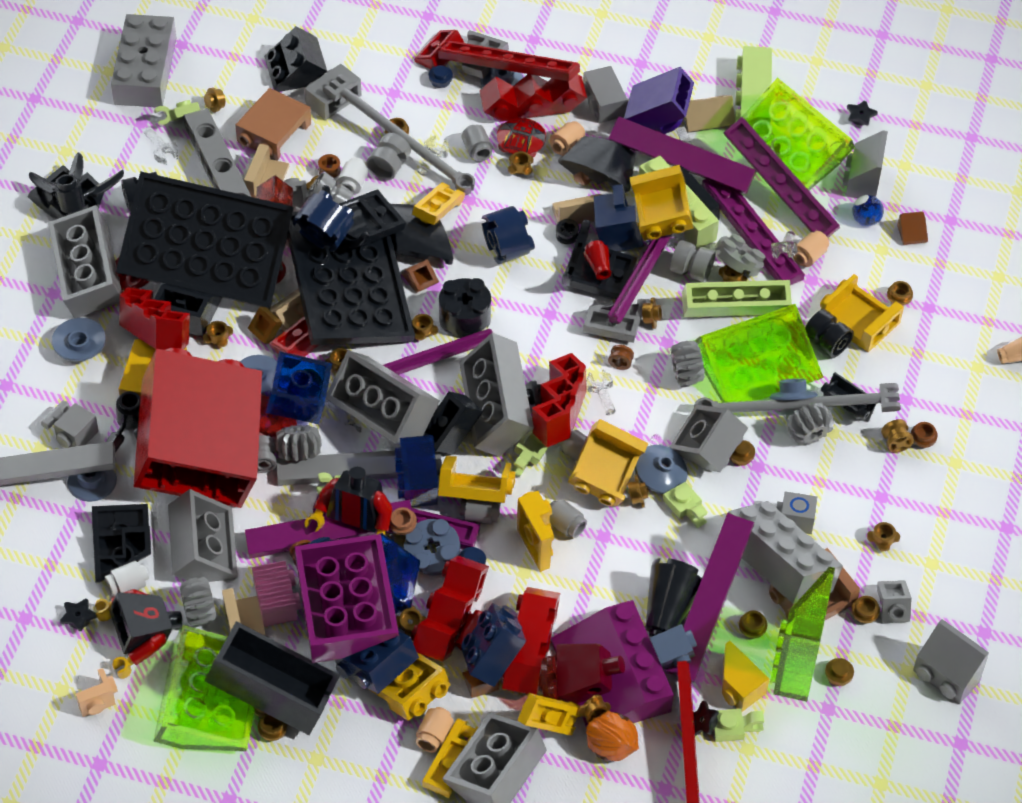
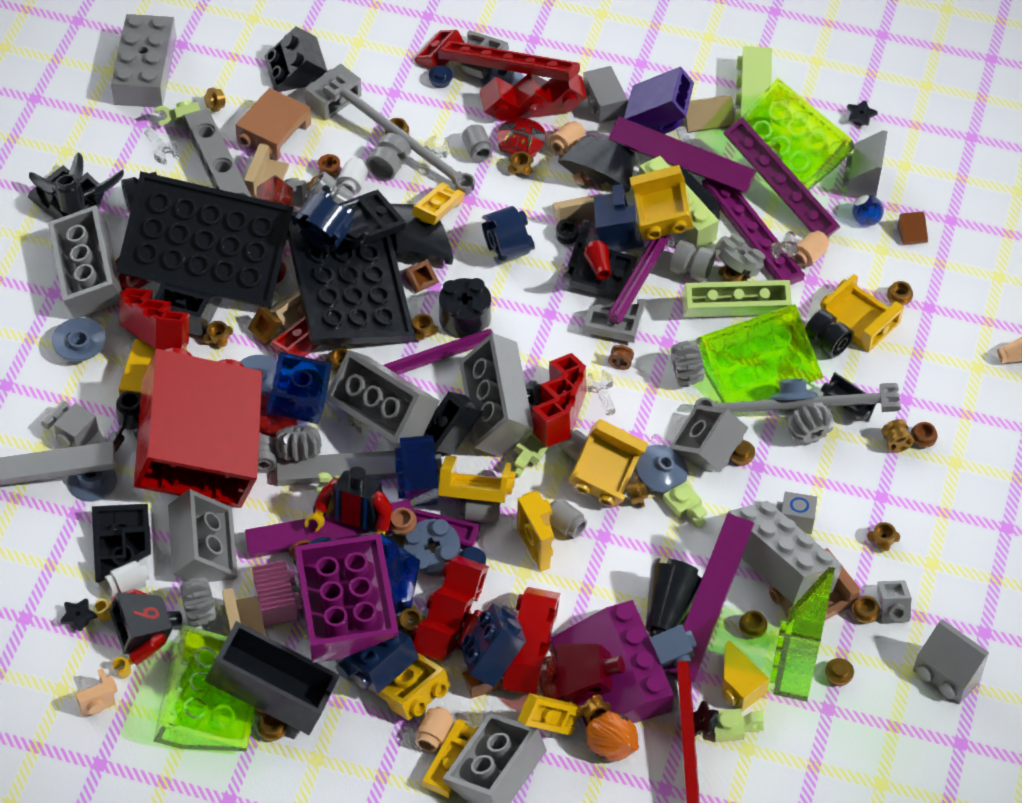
(651, 313): pearl gold plate -> none

